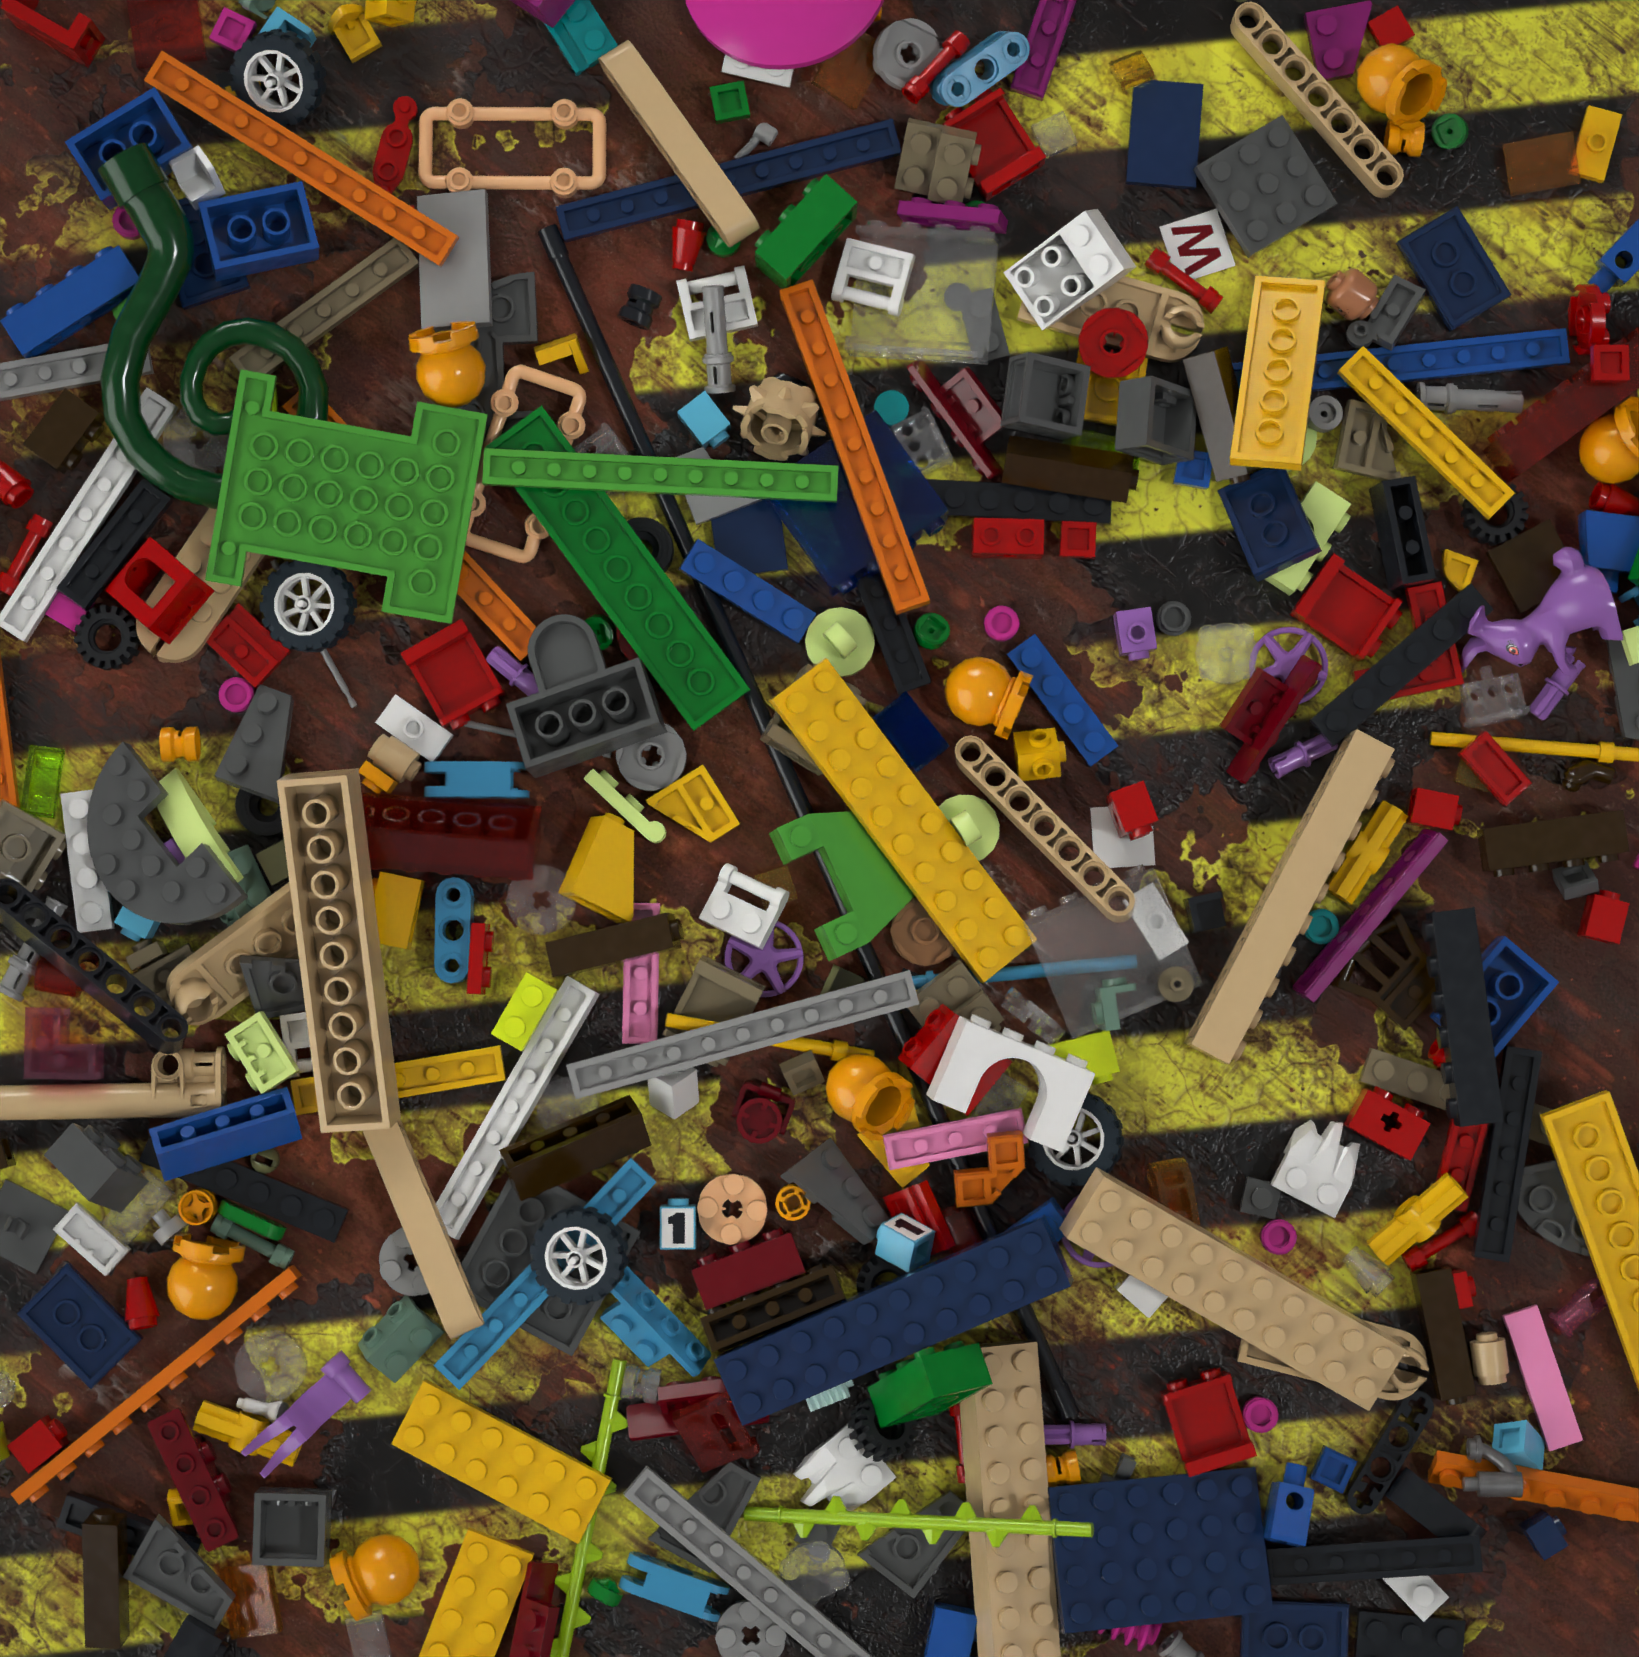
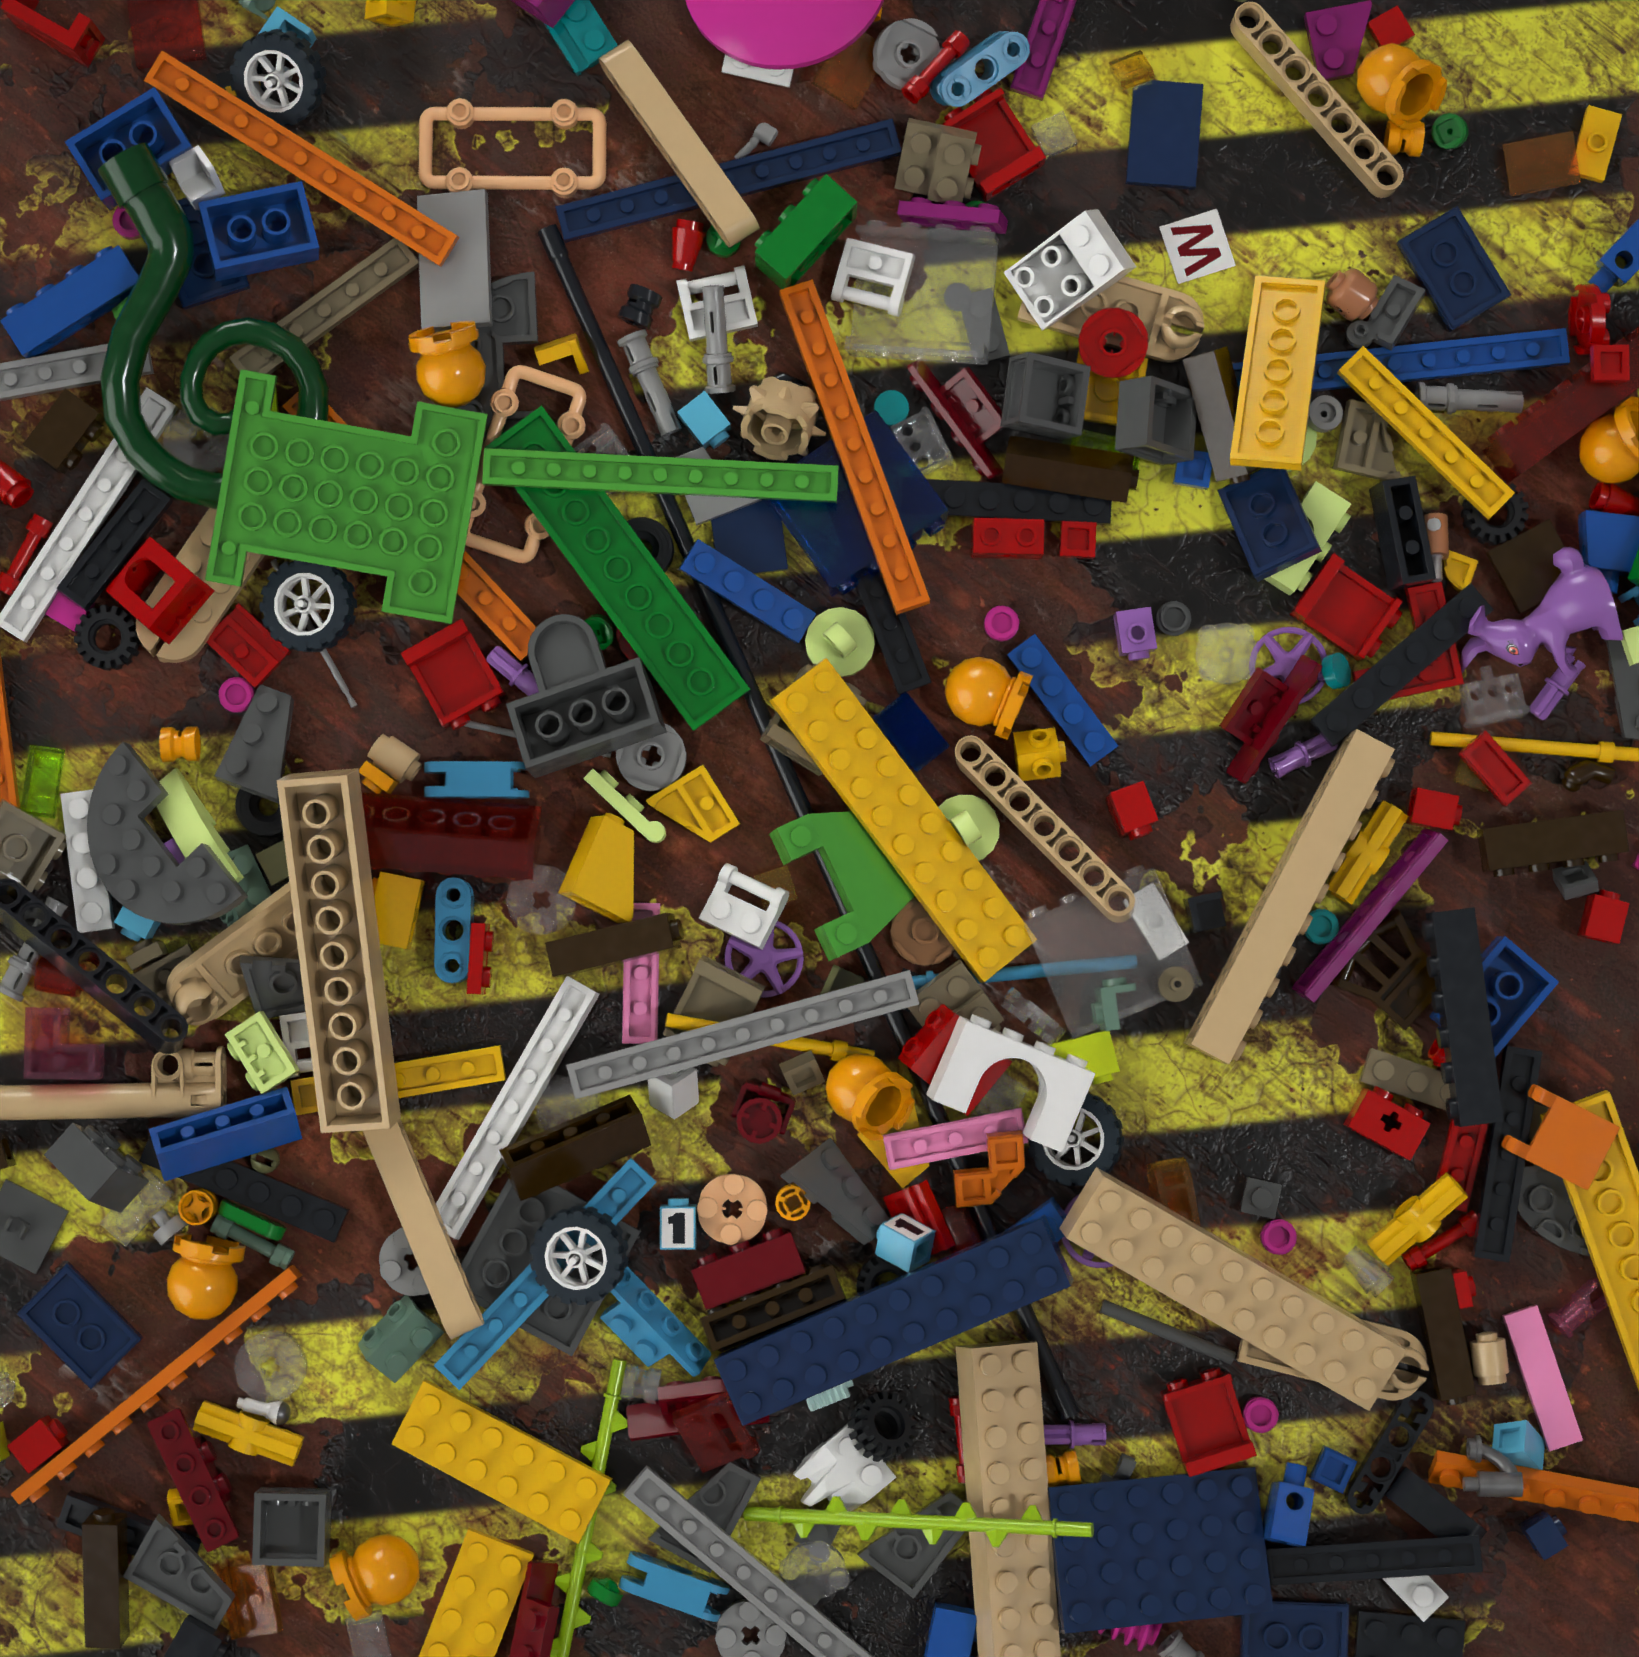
(90, 1239): white plate -> none
(141, 1308): red cone -> none
(232, 30): dark pink plate -> none
(312, 1409): medium lavender flag -> none
(353, 31): yellow tile -> none
(395, 146): red piece -> none
(414, 728): white plate -> none
(524, 1011): neon yellow brick -> none
(644, 367): none -> light grey pin
(729, 102): green plate -> none
(929, 1383): green brick -> none
(931, 631): green tile -> none
(1119, 851): white sticker -> none
(1141, 1295): white panel -> none
(1159, 263): red bar -> none
(1167, 1332): none -> dark grey bar
(1265, 186): dark grey plate -> none
(1317, 1167): white plate -> none
(1336, 671): none -> teal tile
(1438, 539): none -> nougat piece
(1567, 1141): none -> orange flag

